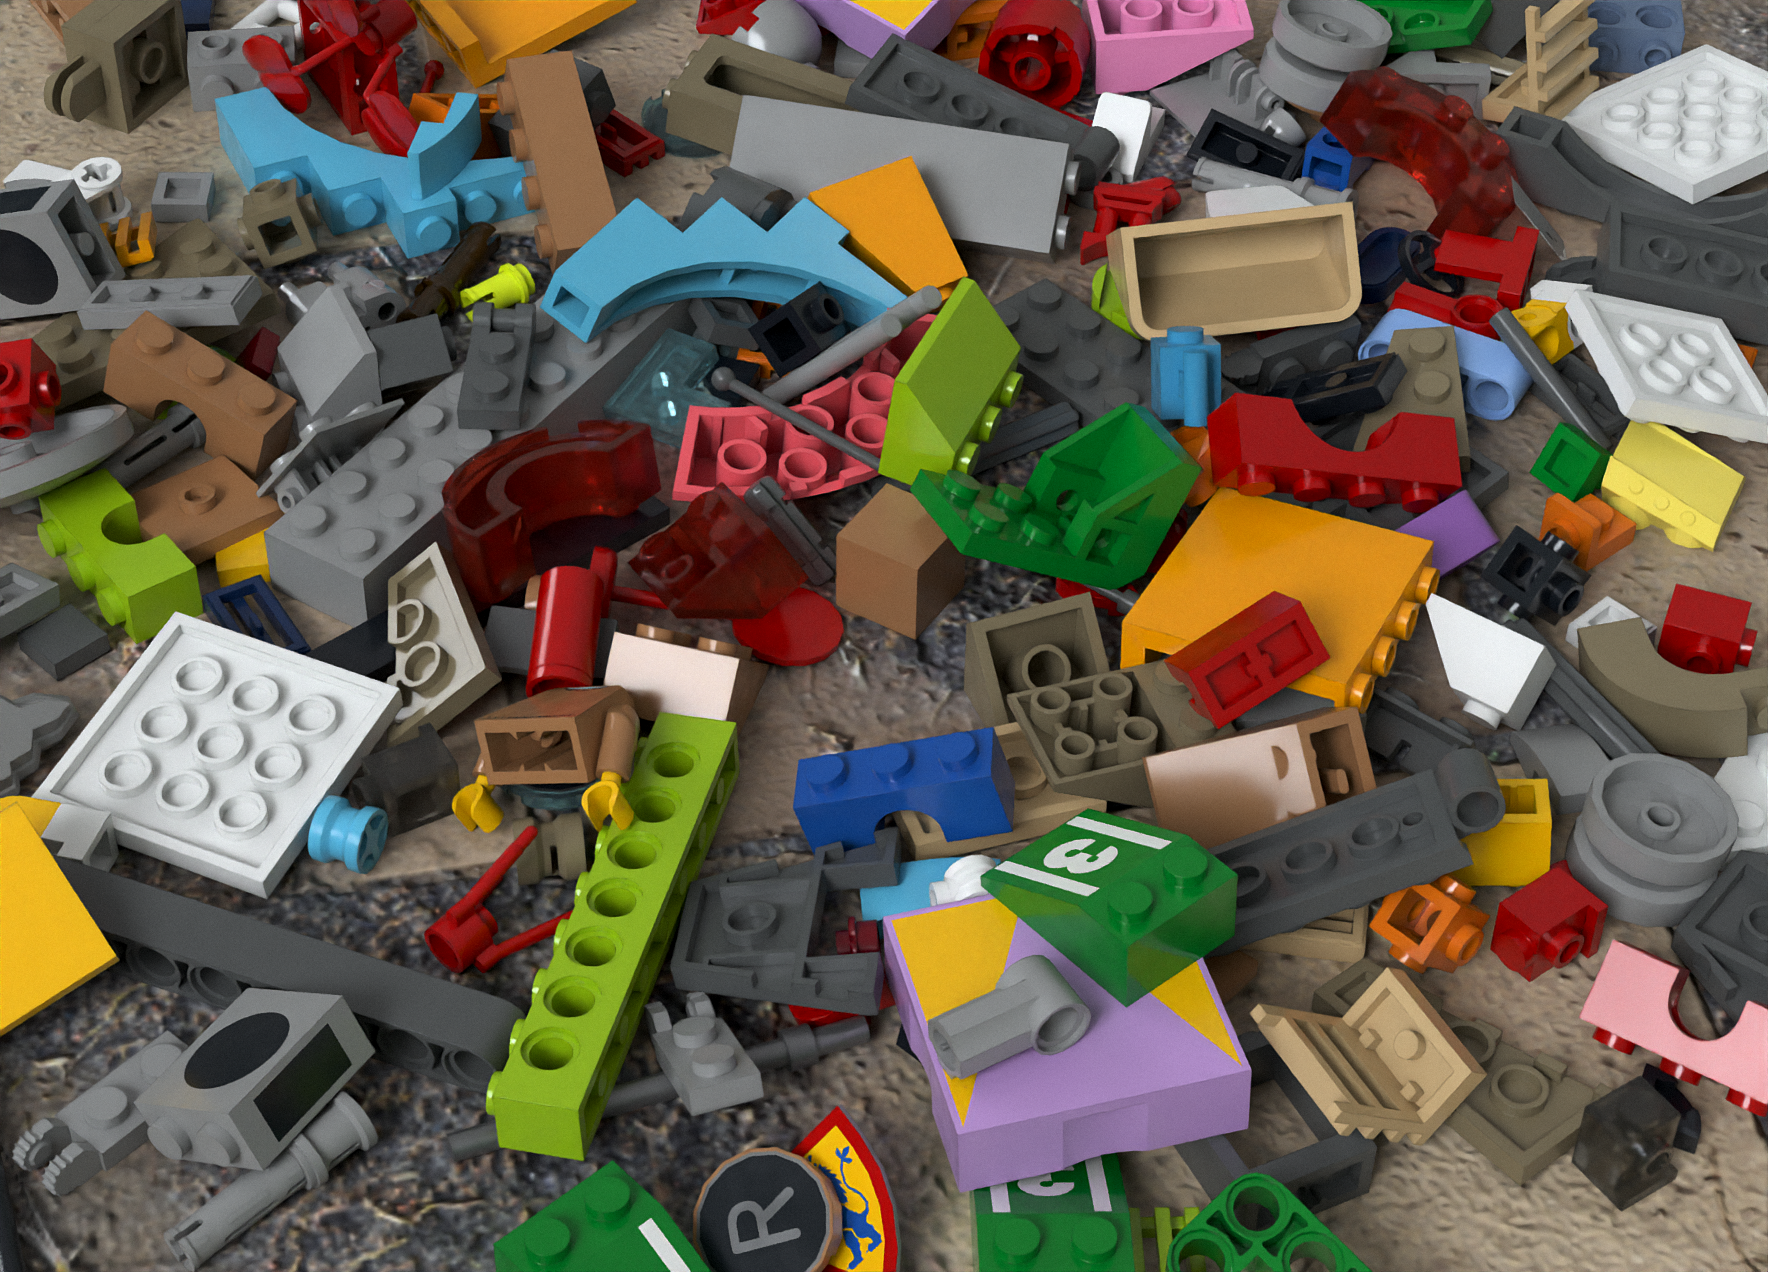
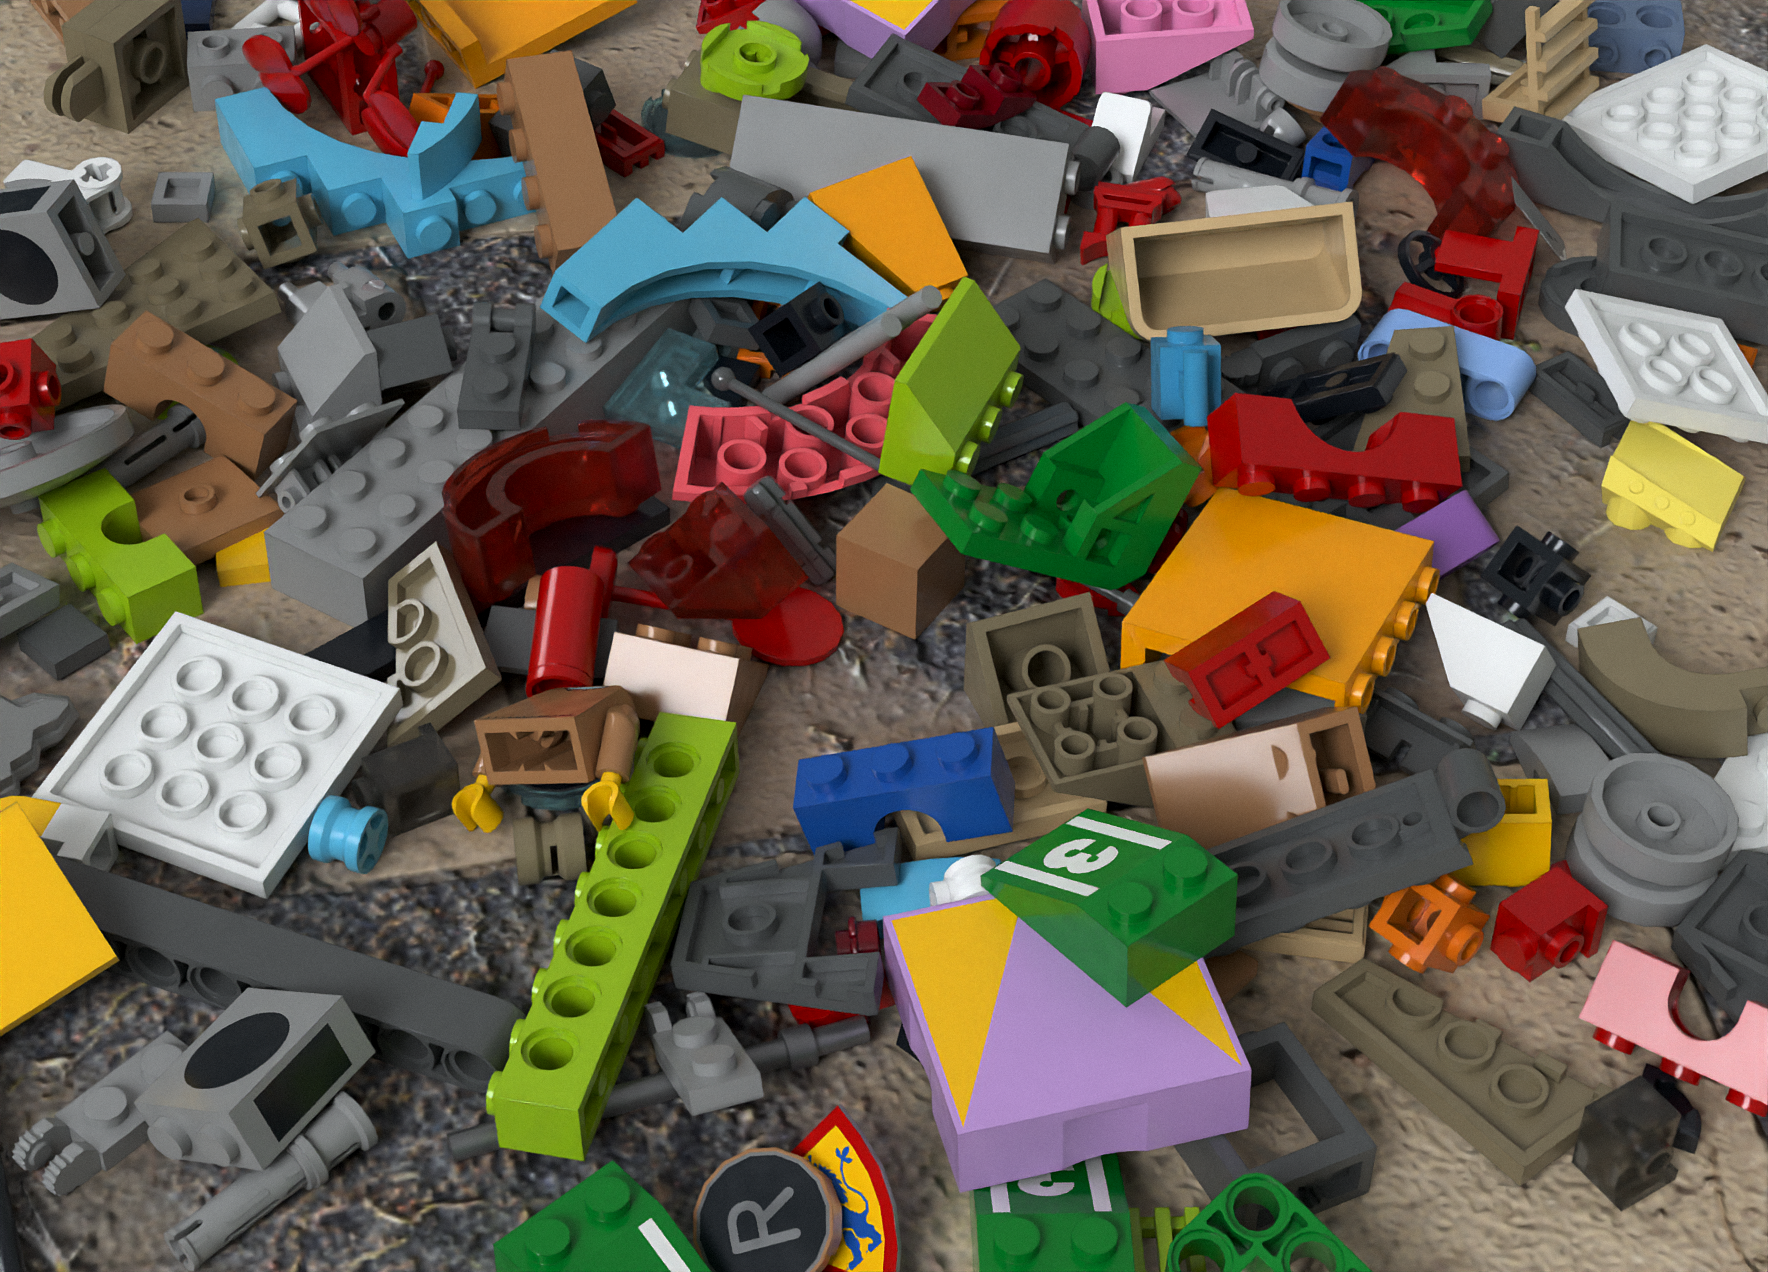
(121, 239): light orange tile -> none
(174, 300): light grey tile -> none
(260, 354): dark red tile -> none
(269, 604): dark blue tile -> none
(441, 290): dark brown pin -> none
(468, 927): red plant -> none
(504, 289): neon yellow pin -> none
(731, 68): none -> lime plate
(980, 99): none -> dark red slope
(1024, 1011): light grey piece -> none
(1378, 1066): tan plate -> none
(1380, 263): dark blue tile -> none
(1546, 376): dark grey bar -> none
(1548, 320): yellow leg -> none
(1571, 463): green tile -> none
(1588, 527): orange bracket -> none
(1706, 632): red brick -> none

